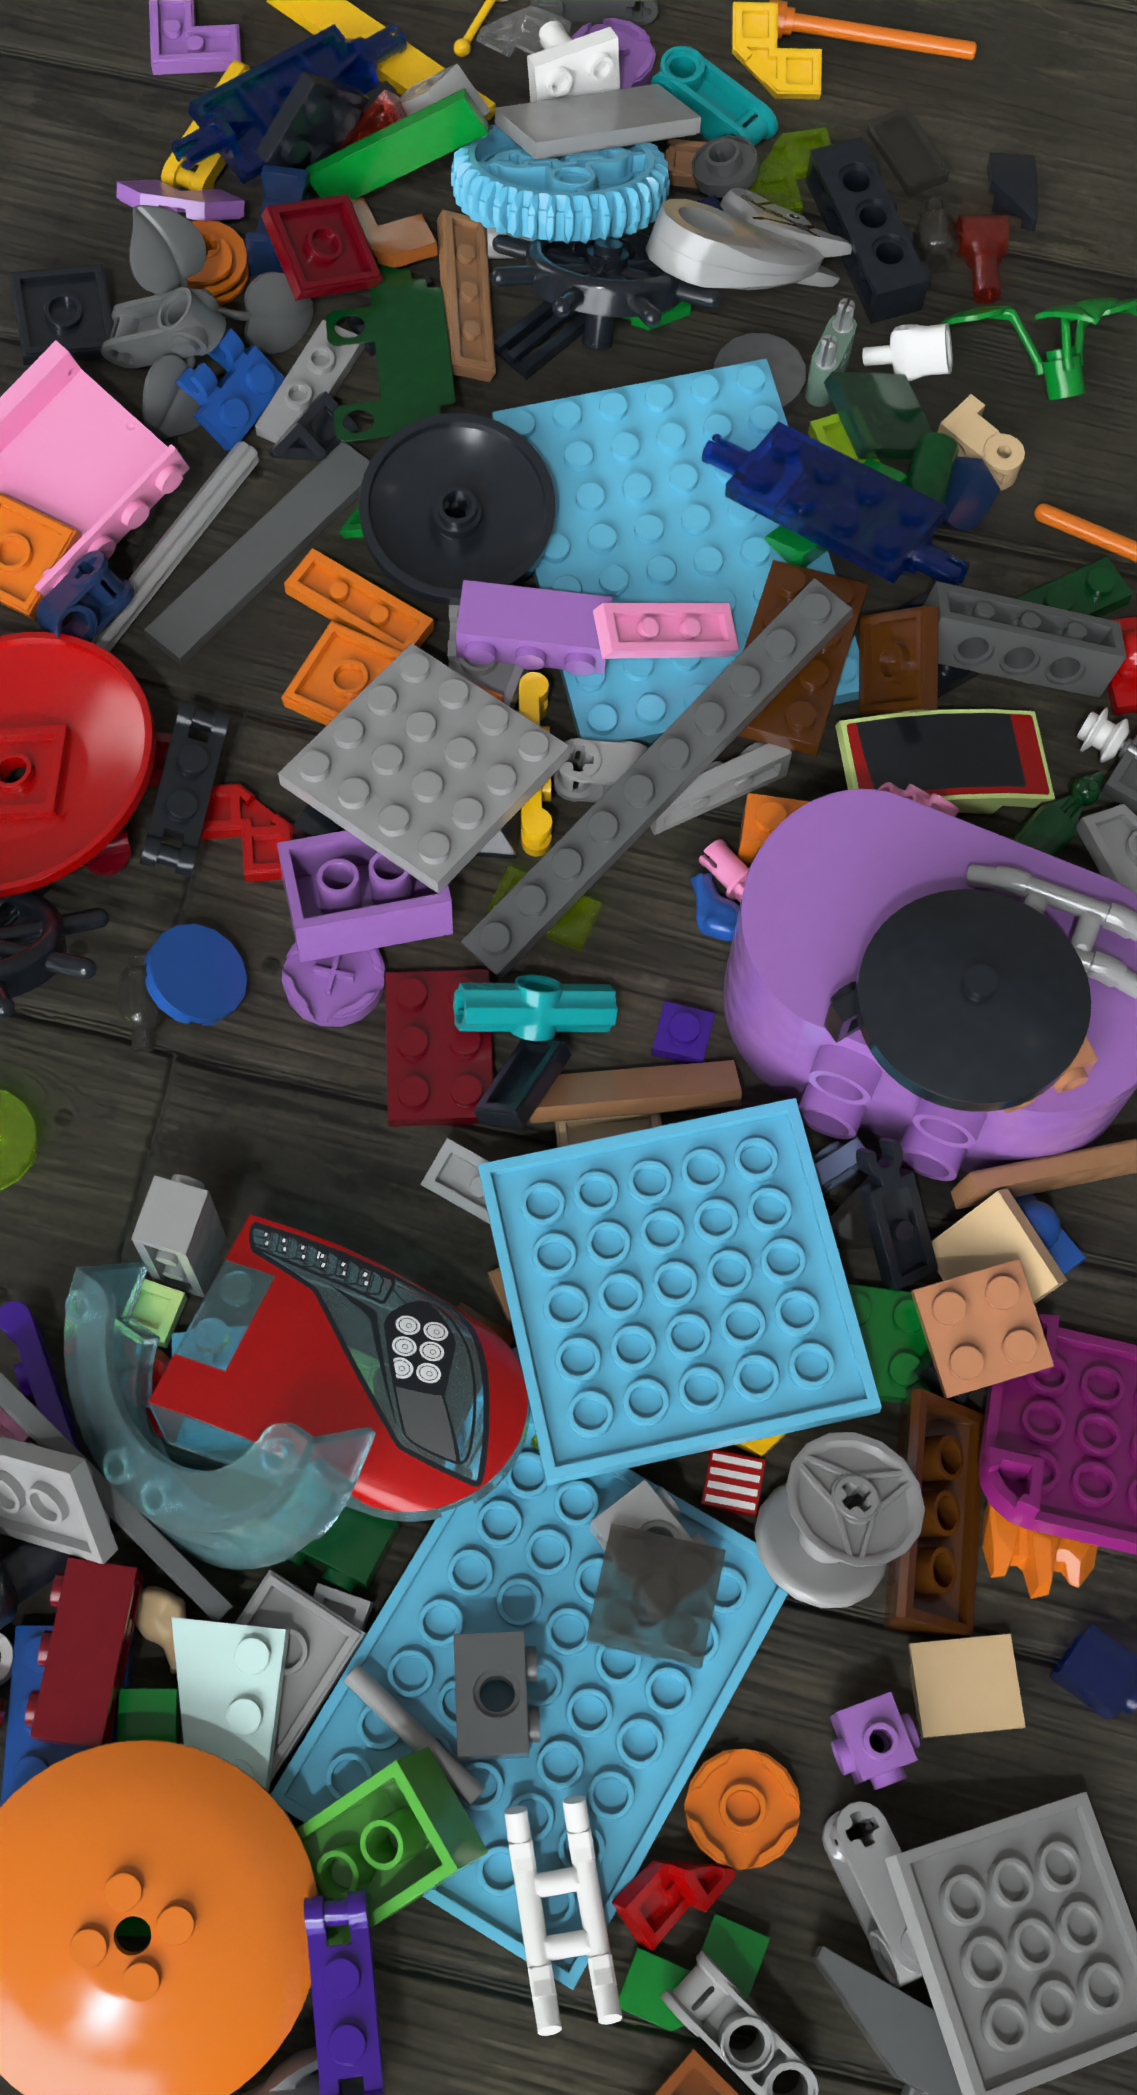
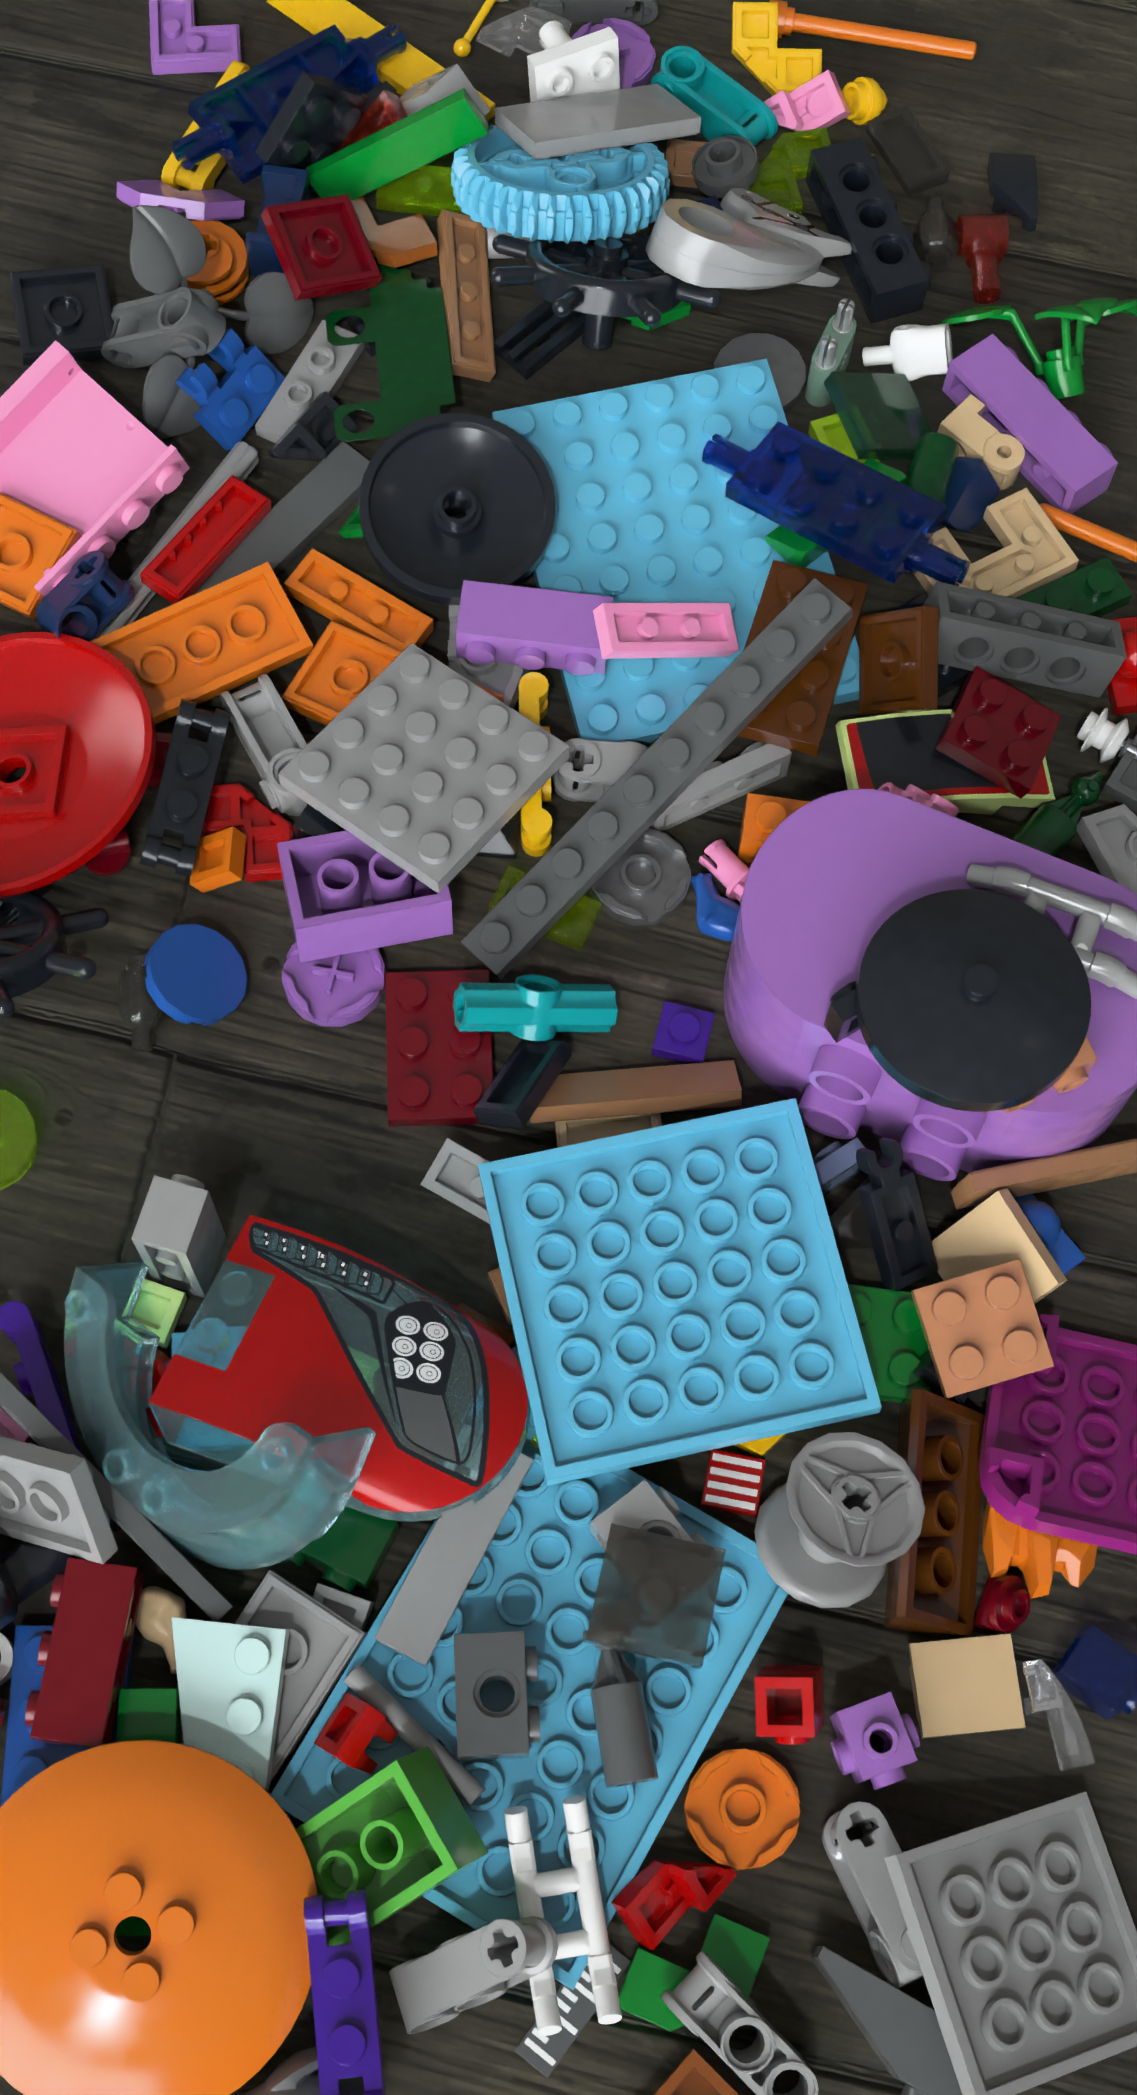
(206, 541): none -> red plate
(210, 641): none -> orange plate
(219, 860): none -> orange plate
(267, 737): none -> light grey piece
(351, 1731): none -> red tile
(420, 191): none -> clear neon green plate
(446, 1569): none -> light grey tile
(472, 1970): none -> light grey piece
(575, 2011): none -> dark grey sticker
(621, 1721): none -> dark grey wheel
(646, 881): none -> flat silver tile
(789, 1703): none -> red brick
(811, 105): none -> bright pink slope
(864, 100): none -> yellow plate
(998, 732): none -> dark red plate
(1003, 1604): none -> dark red plate
(1031, 552): none -> tan plate
(1059, 452): none -> medium lavender brick
(1065, 1725): none -> clear slope

